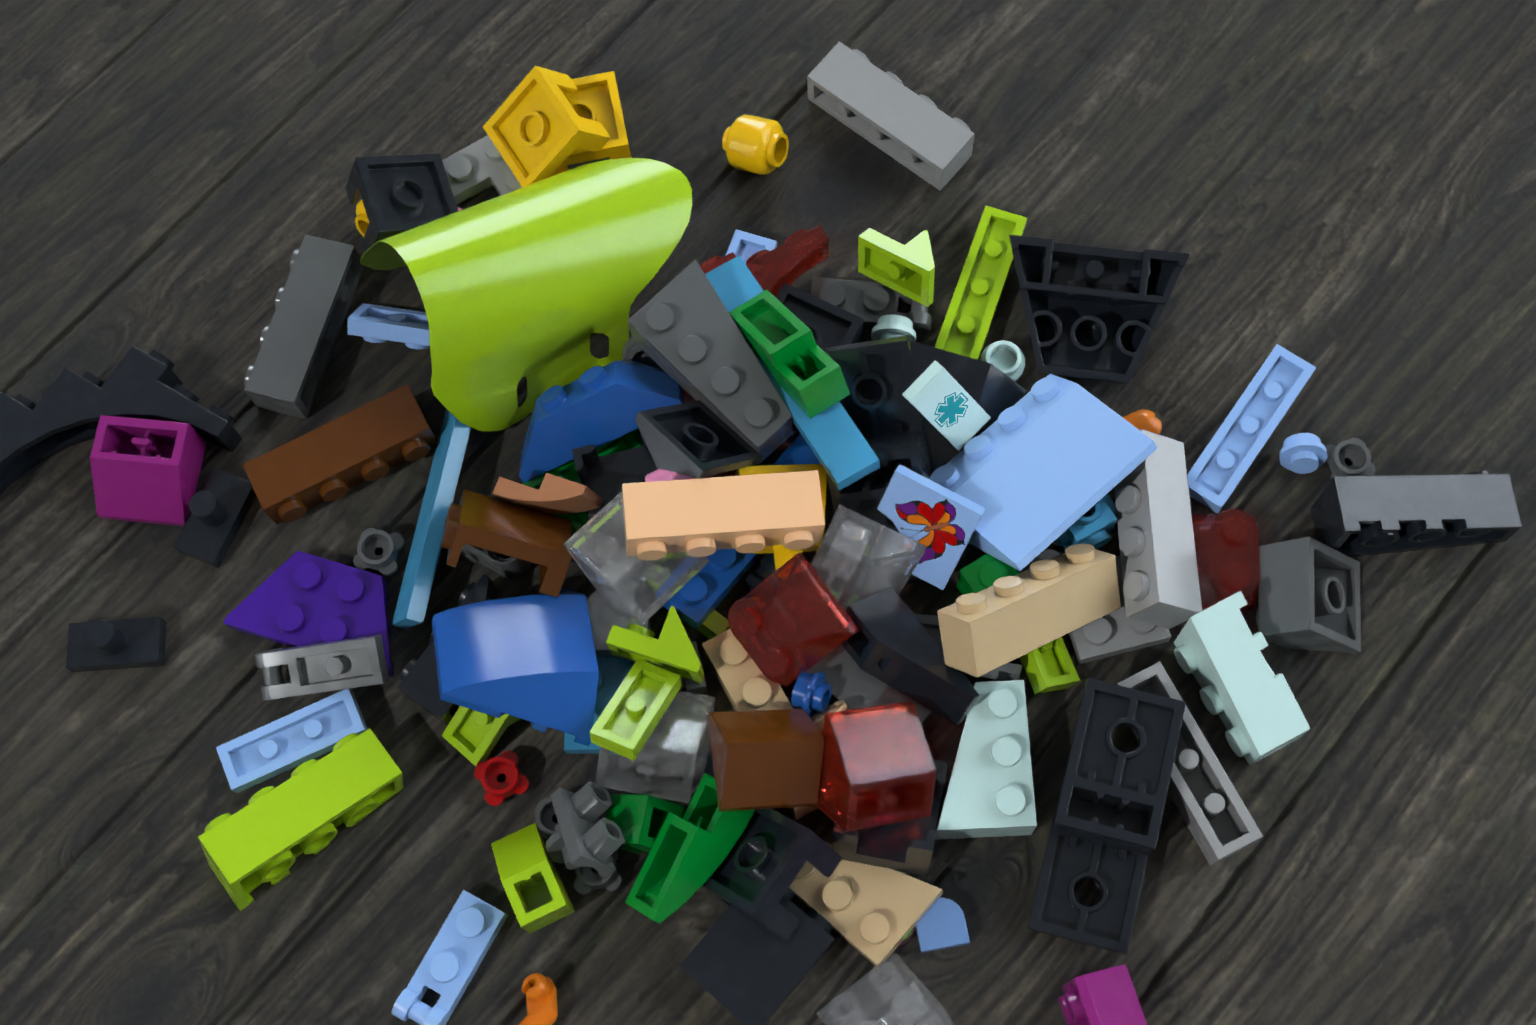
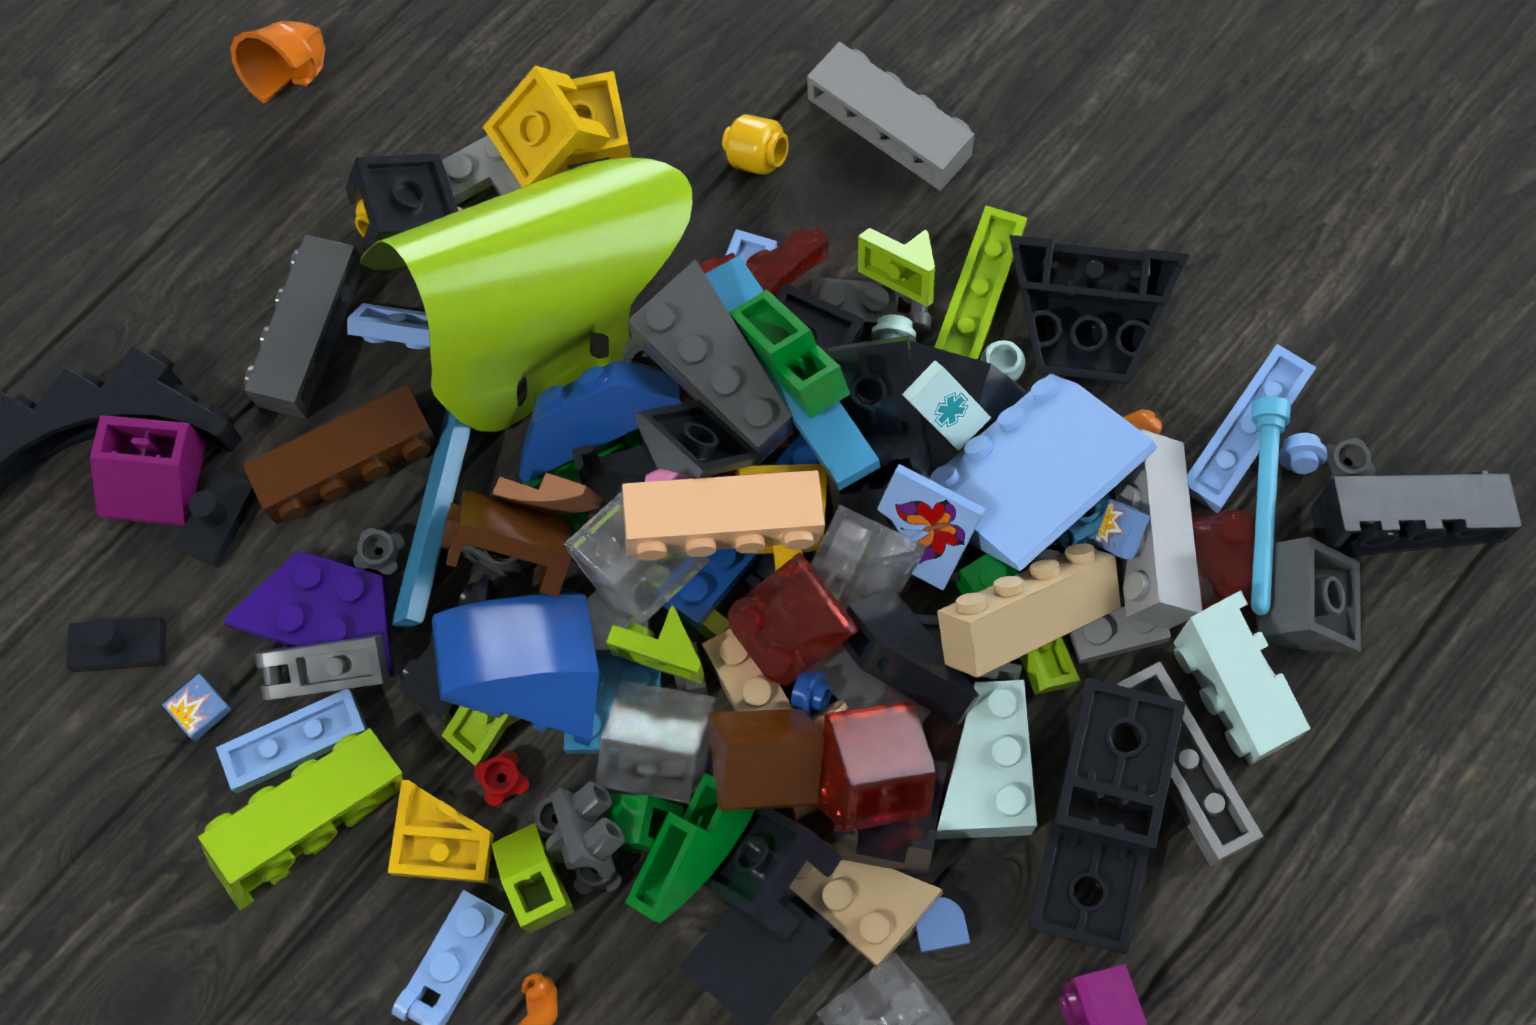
(197, 707): none -> tile
(276, 56): none -> orange helmet
(437, 840): none -> yellow wing
(635, 709): lime plate -> none
(1121, 529): none -> medium blue tile
(1270, 417): none -> medium azure piece

